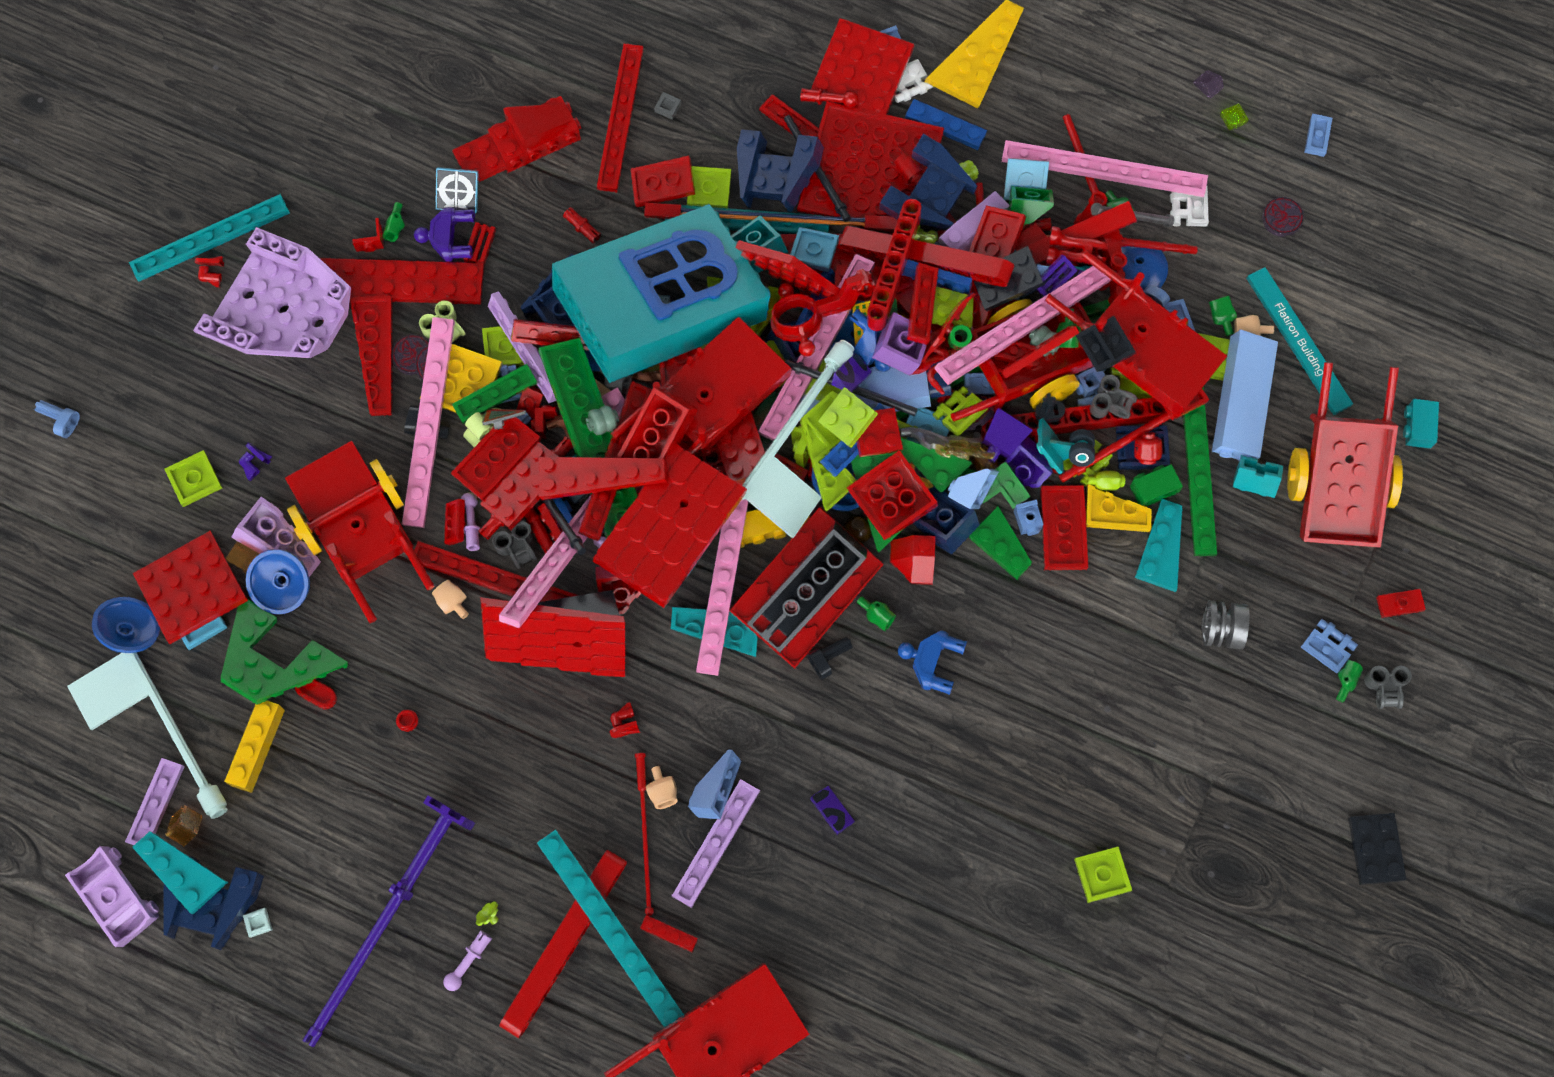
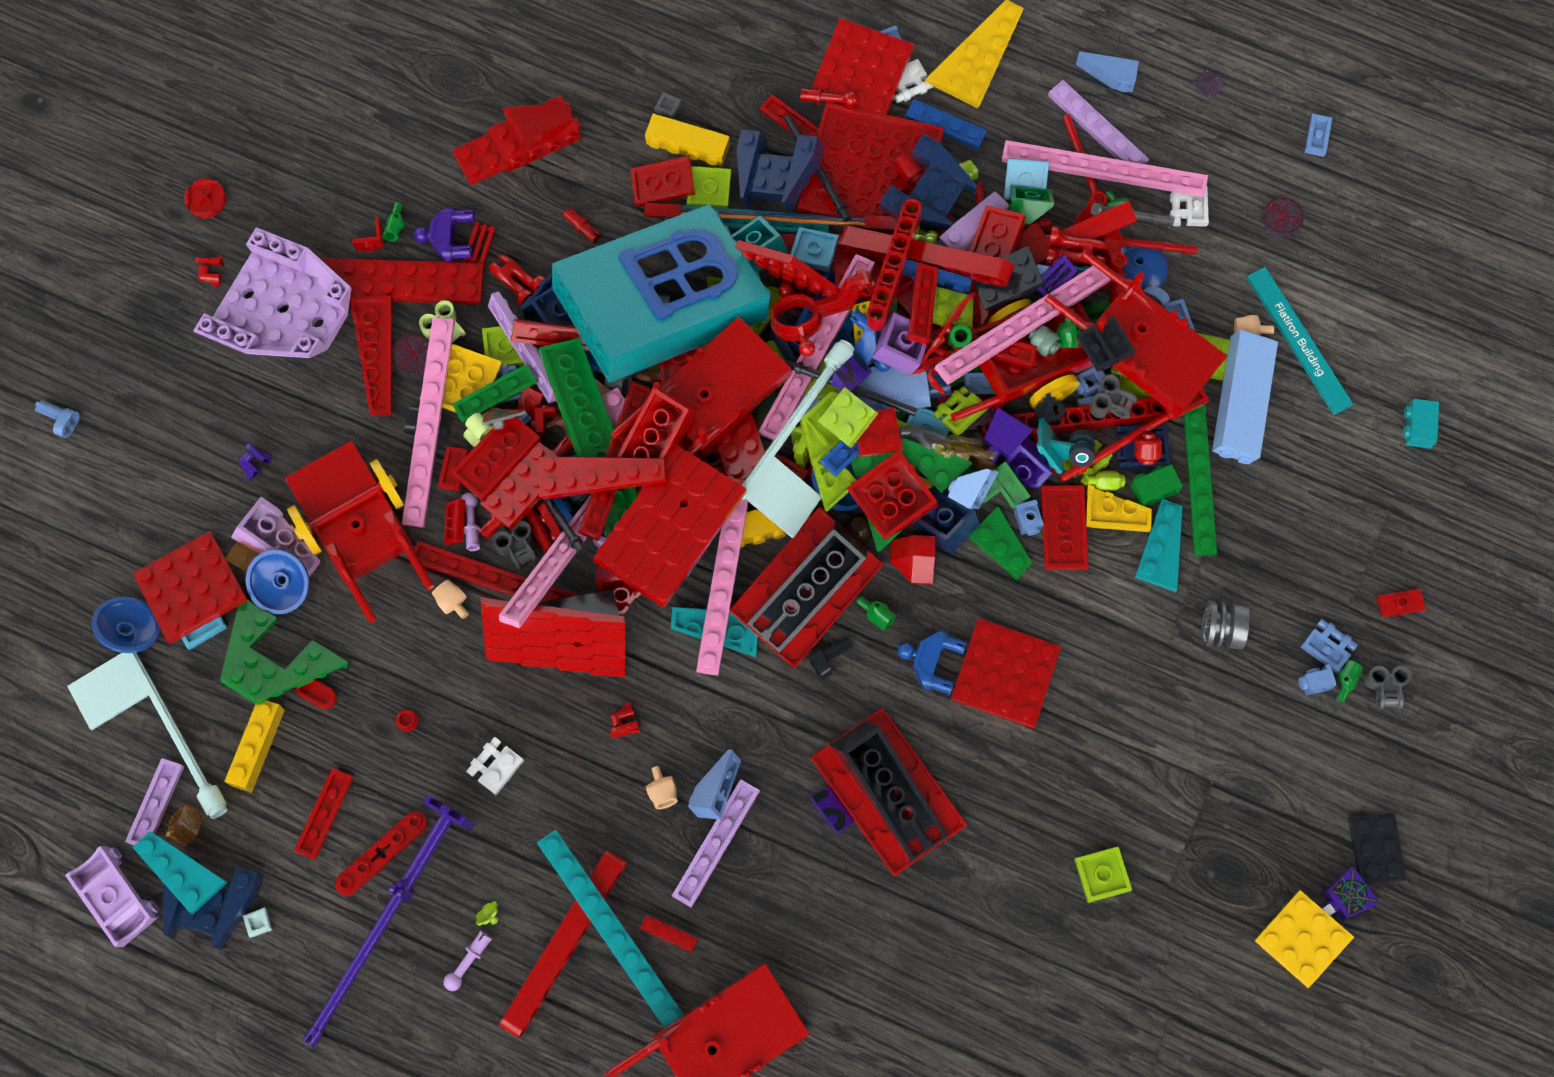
(193, 478): lime plate -> none
(205, 198): none -> red tile
(209, 237): teal tile -> none
(323, 814): none -> red plate
(364, 869): none -> red piece
(451, 460): none -> red plate
(456, 189): tile -> none
(501, 768): none -> white plate
(512, 269): none -> red piece
(602, 420): sand green piece -> none
(620, 118): red plate -> none
(641, 783): red piece -> none
(687, 140): none -> yellow brick
(888, 791): none -> piece
(1006, 673): none -> red plate
(1038, 351): red tile -> none
(1096, 124): none -> lavender plate
(1112, 71): none -> medium blue slope
(1223, 313): green piece -> none
(1234, 117): clear neon green plate -> none
(1257, 477): teal brick -> none
(1304, 938): none -> yellow plate
(1317, 680): none -> medium blue brick
(1347, 498): piece -> none
(1348, 895): none -> torso

